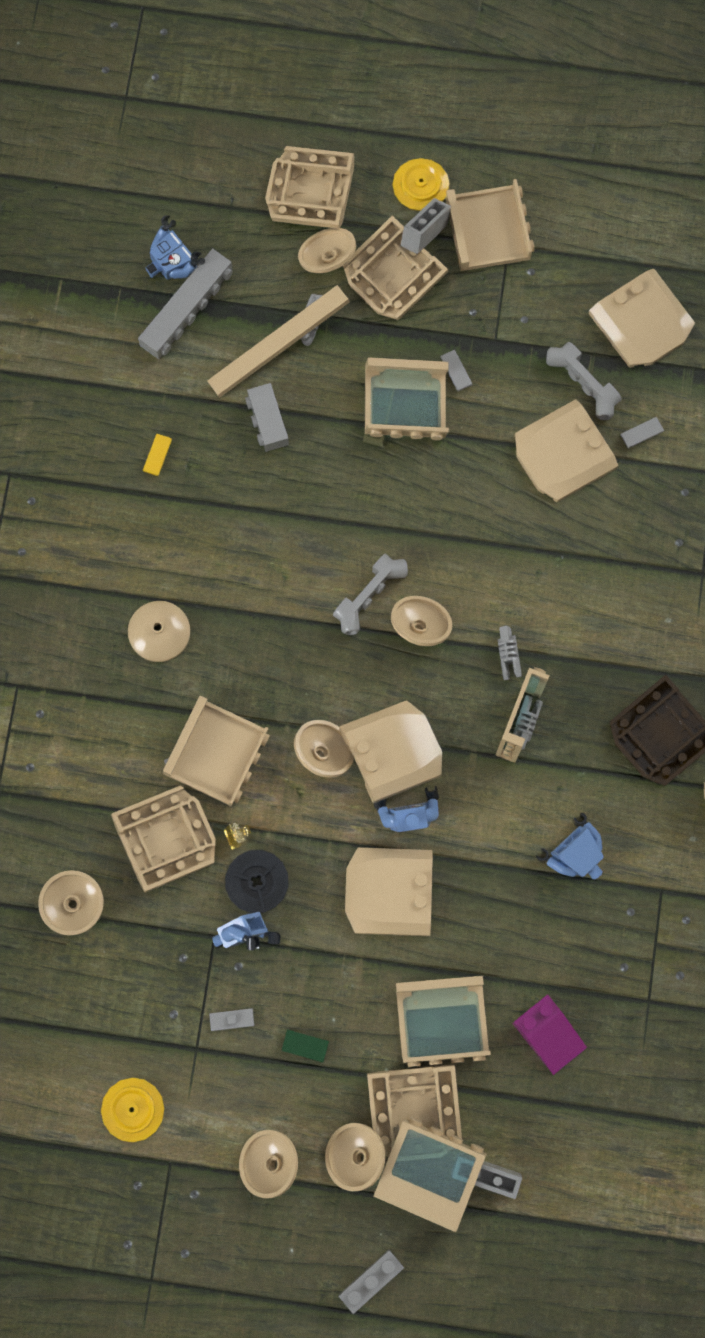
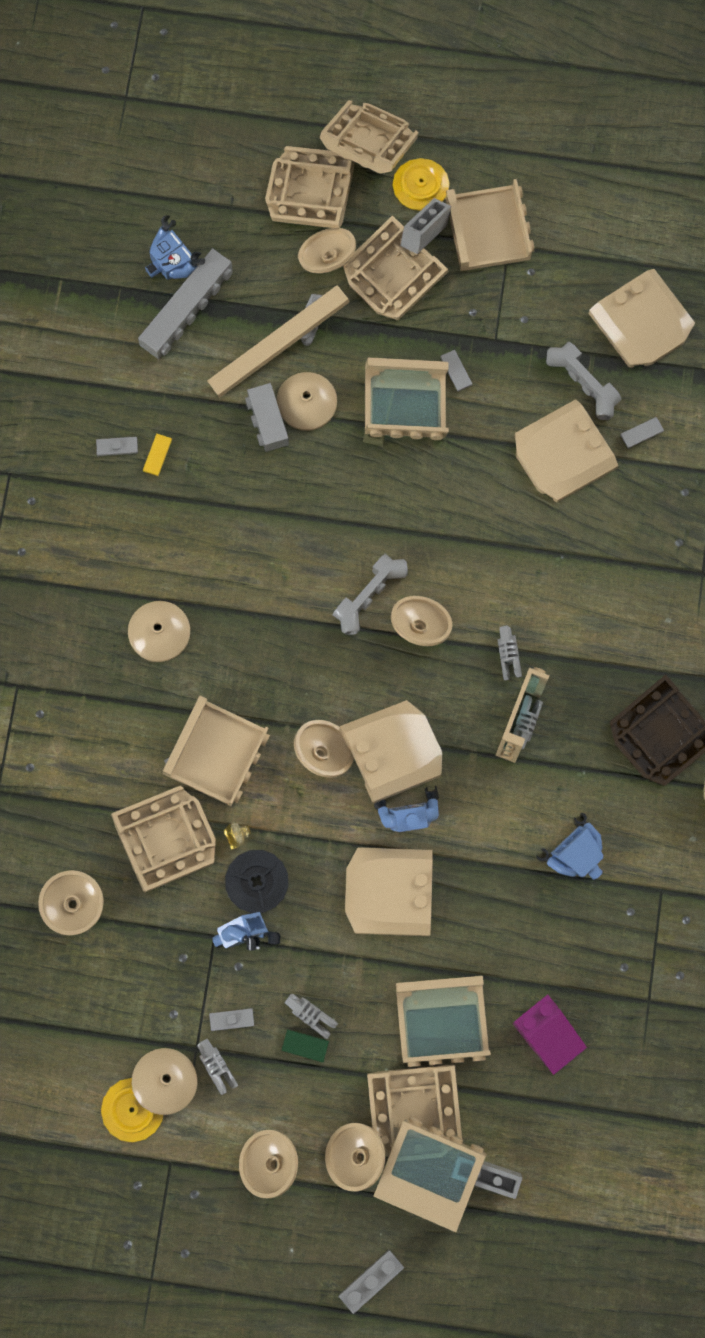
(117, 446): none -> light grey piece
(153, 1092): none -> tan dish
(216, 1066): none -> light grey hinge
(310, 412): none -> tan dish
(310, 1014): none -> light grey hinge
(368, 136): none -> tan wedge

